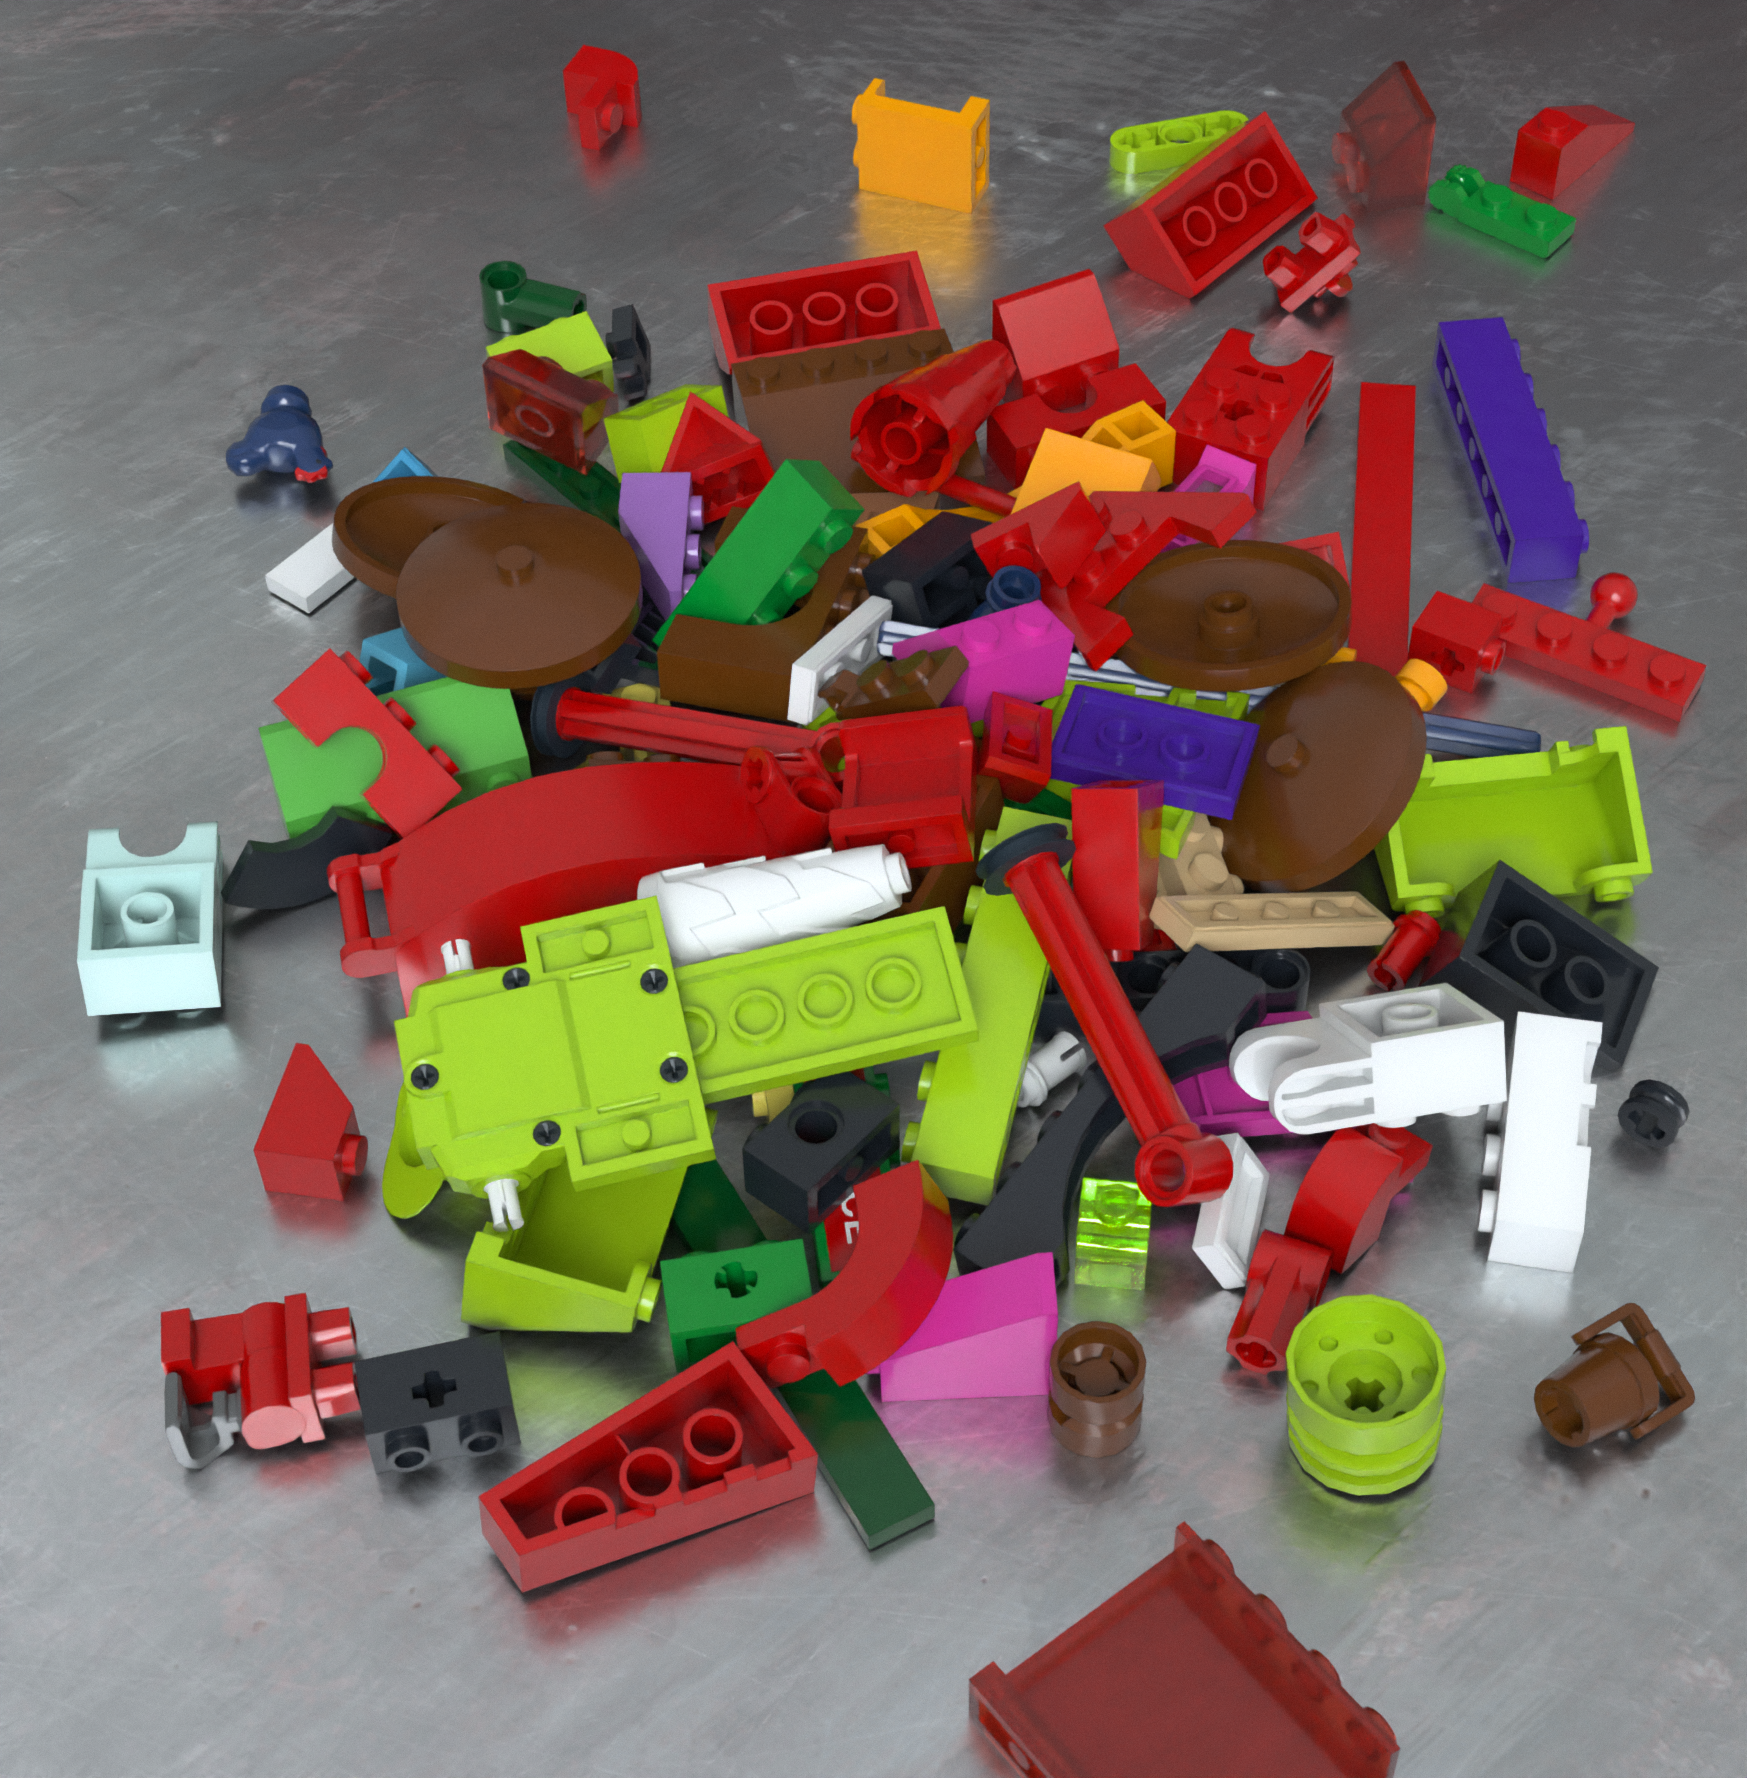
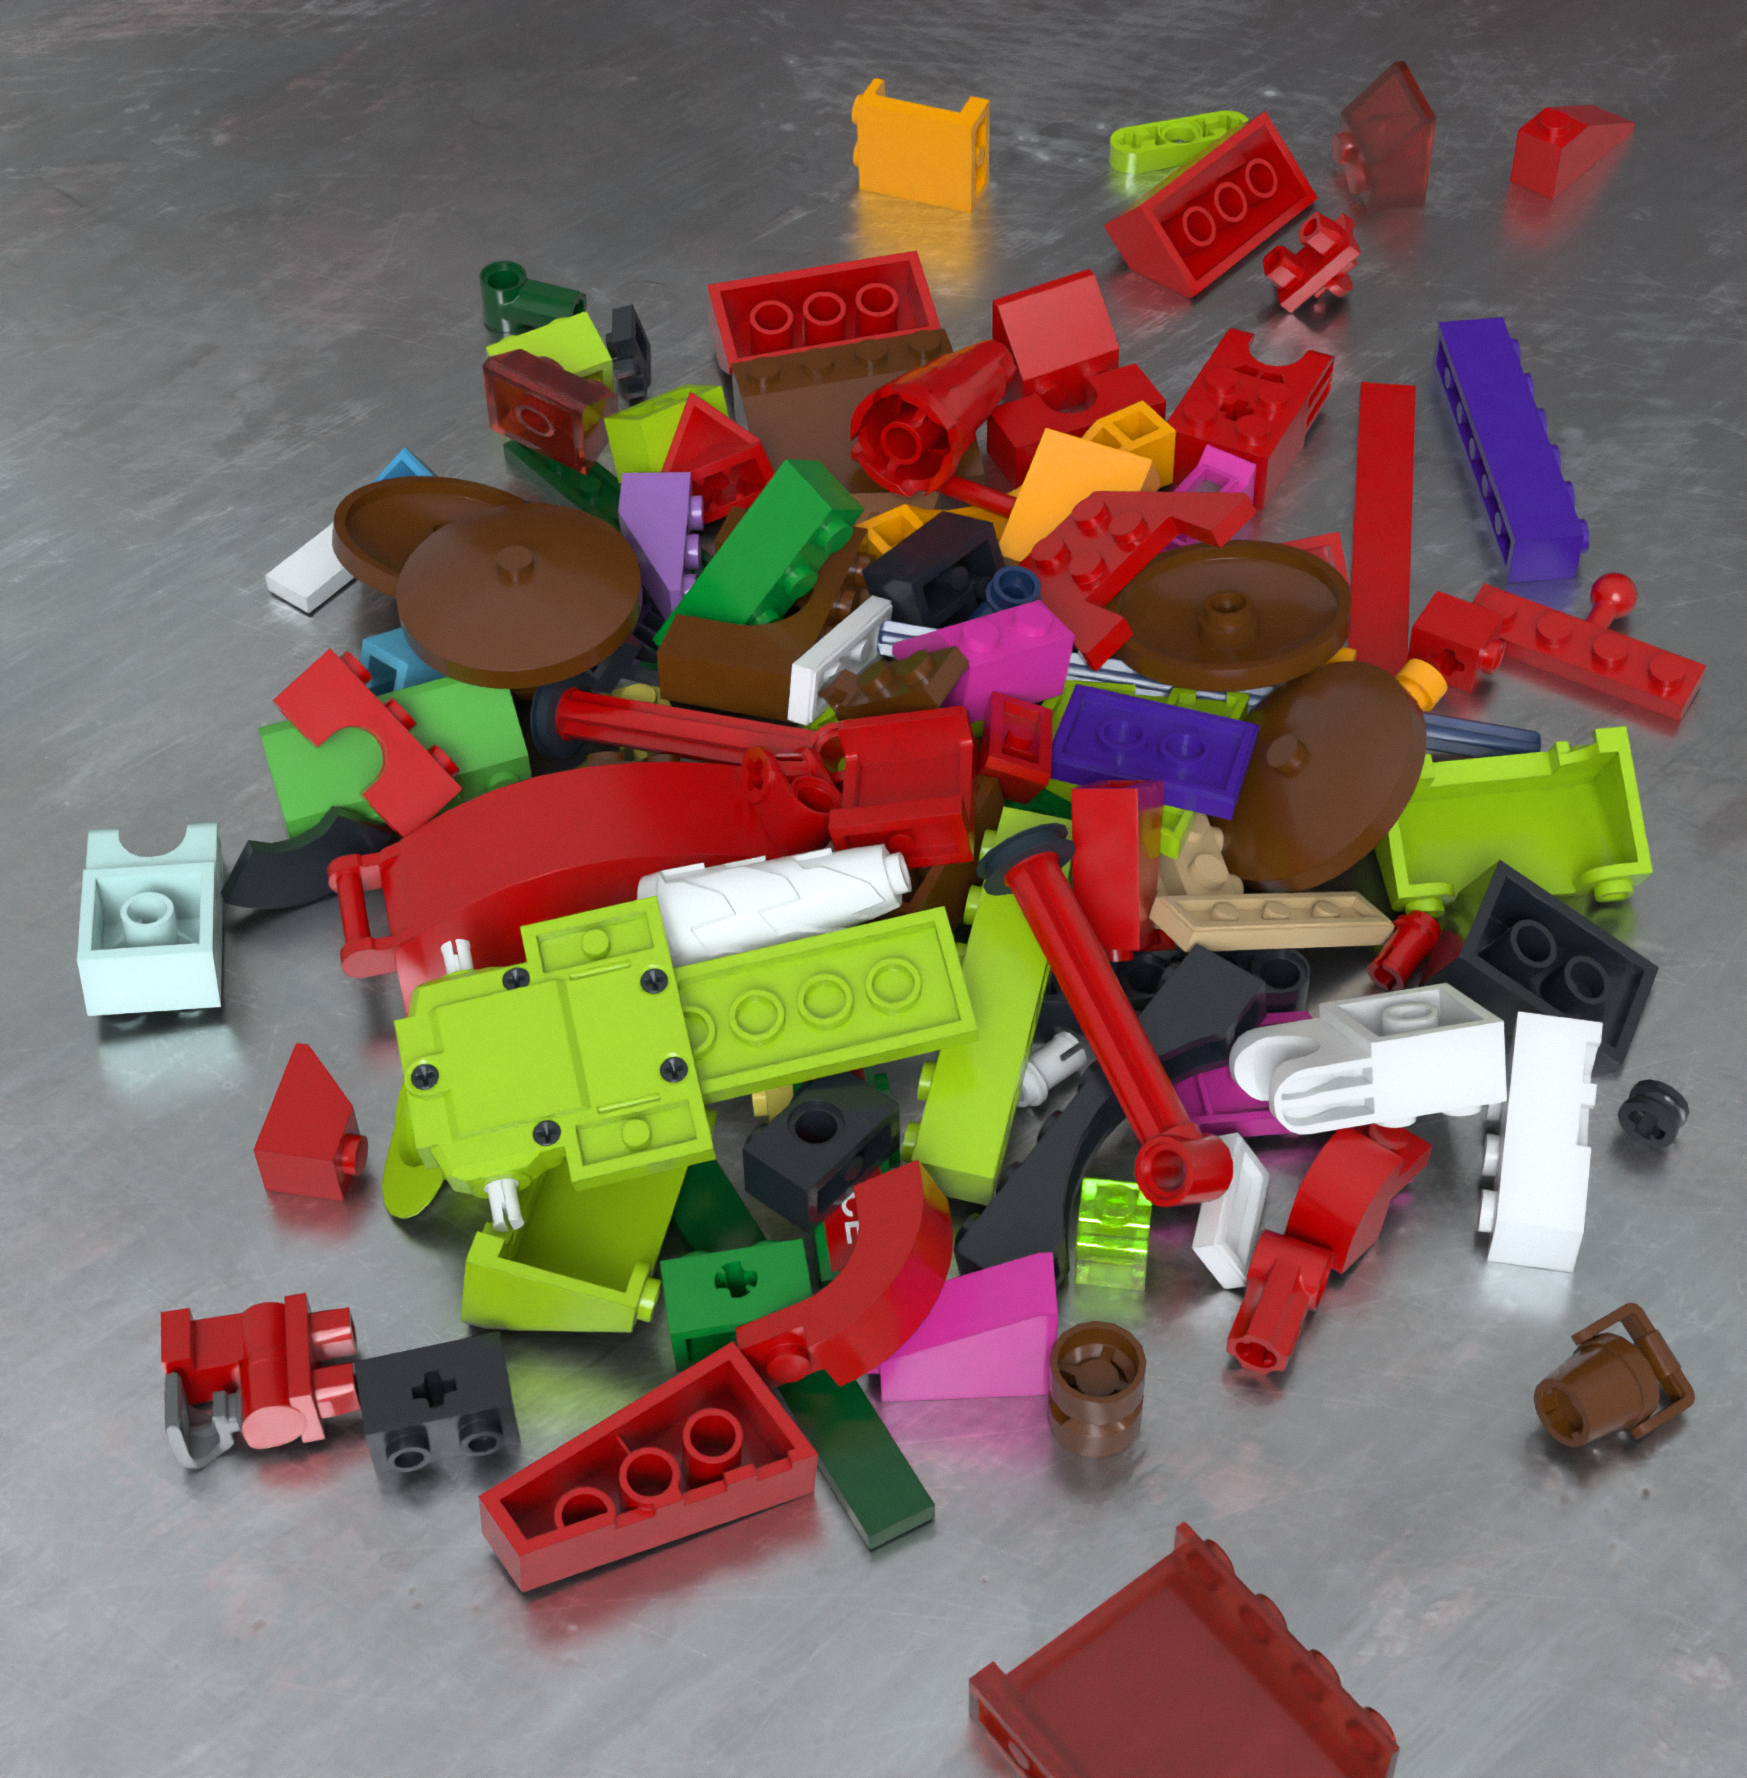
(282, 439): dark blue animal -> none
(603, 93): red brick -> none
(1046, 534): red slope -> none
(1365, 1394): lime wheel -> none
(1501, 211): green hinge -> none

